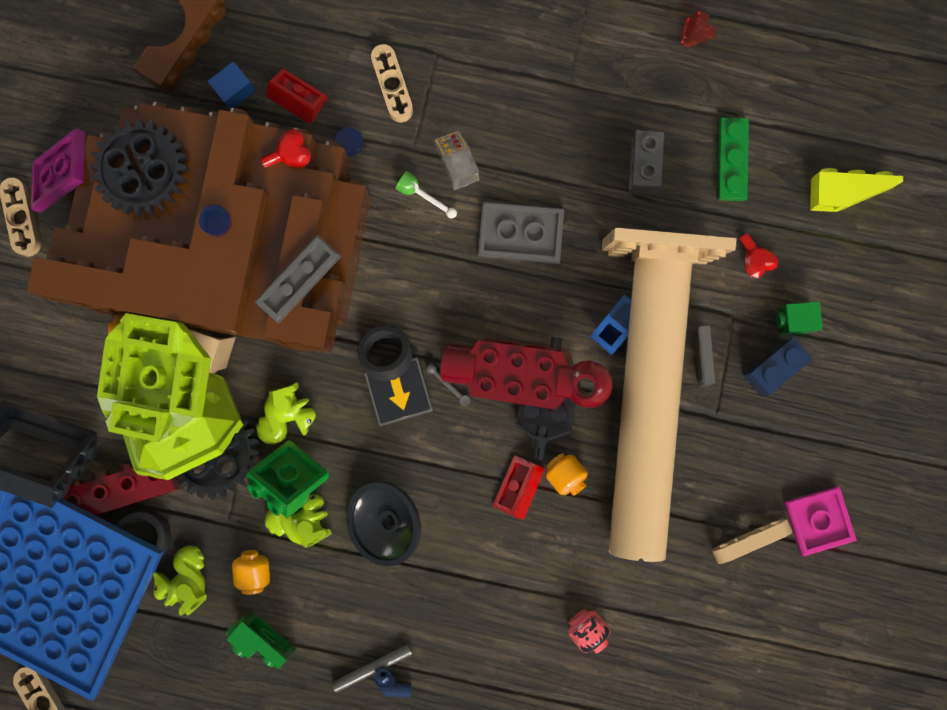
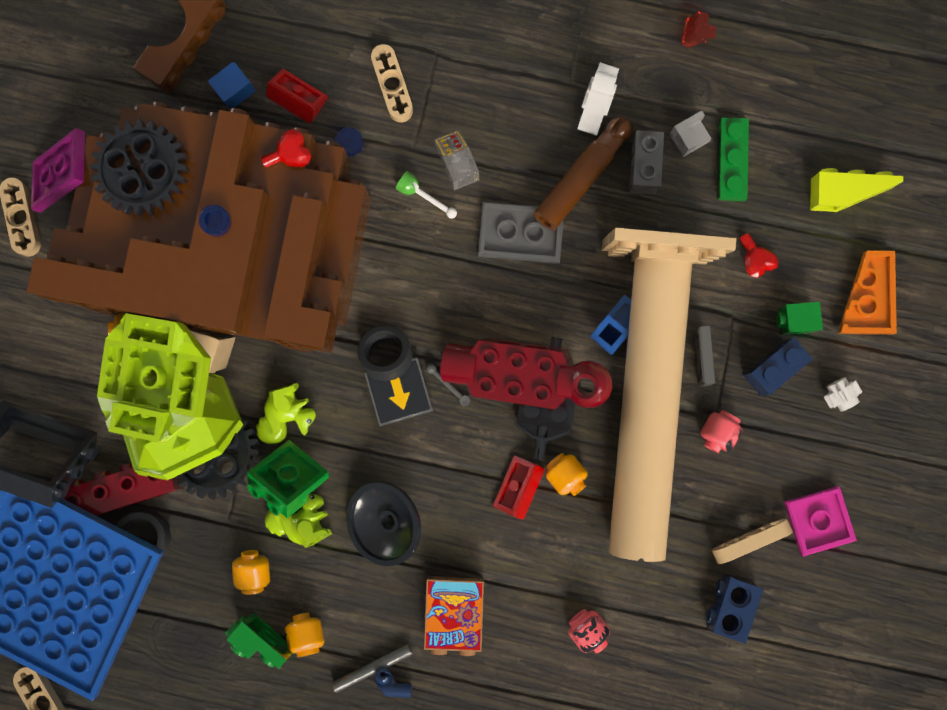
(187, 586): lime animal -> none
(297, 279): dark grey tile -> none
(304, 635): none -> light orange head
(454, 615): none -> brick
(583, 174): none -> reddish brown piece
(598, 98): none -> white piece
(690, 134): none -> light grey panel
(721, 431): none -> coral head
(742, 609): none -> dark blue brick
(843, 394): none -> white gear
(872, 296): none -> orange wing

